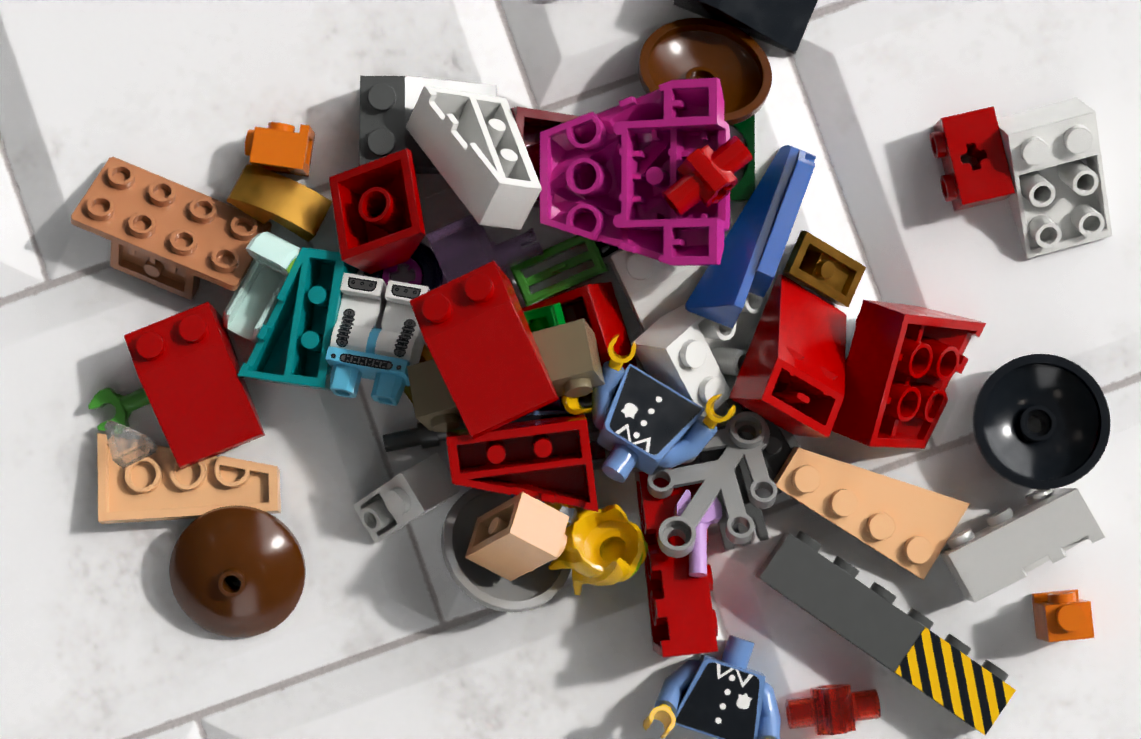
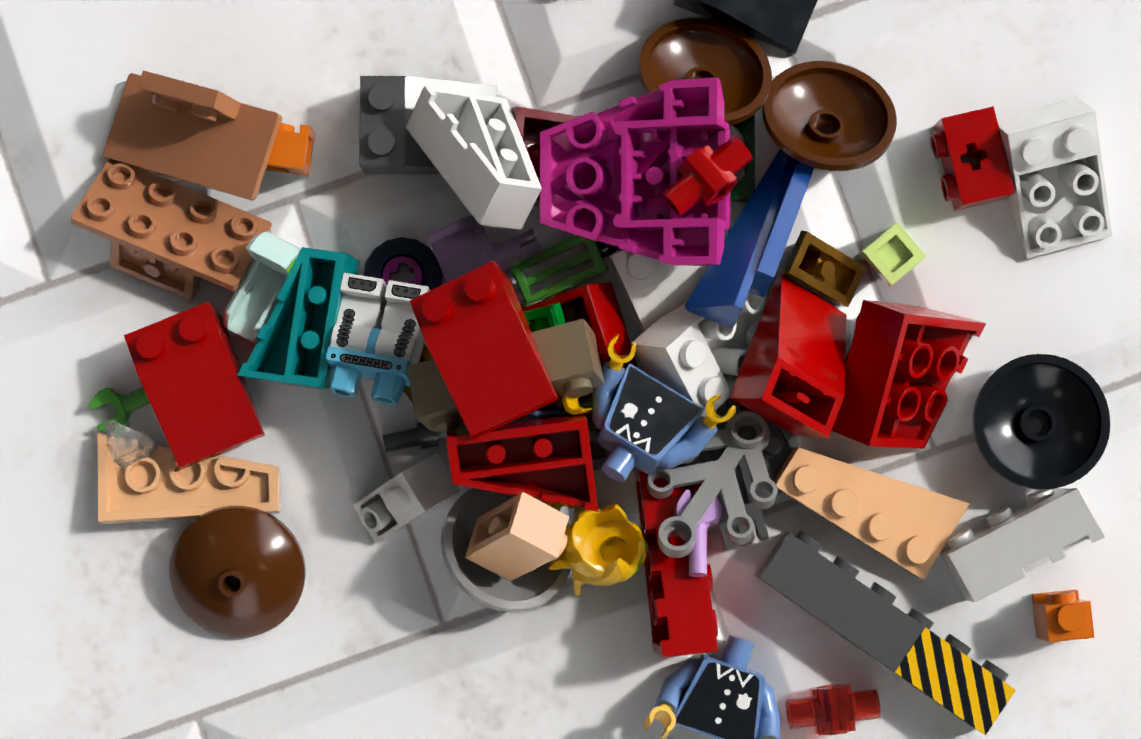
(192, 134): none -> nougat bracket
(275, 197): pearl gold slope -> none
(378, 212): red slope -> none
(829, 116): none -> reddish brown dish
(892, 254): none -> yellowish green panel

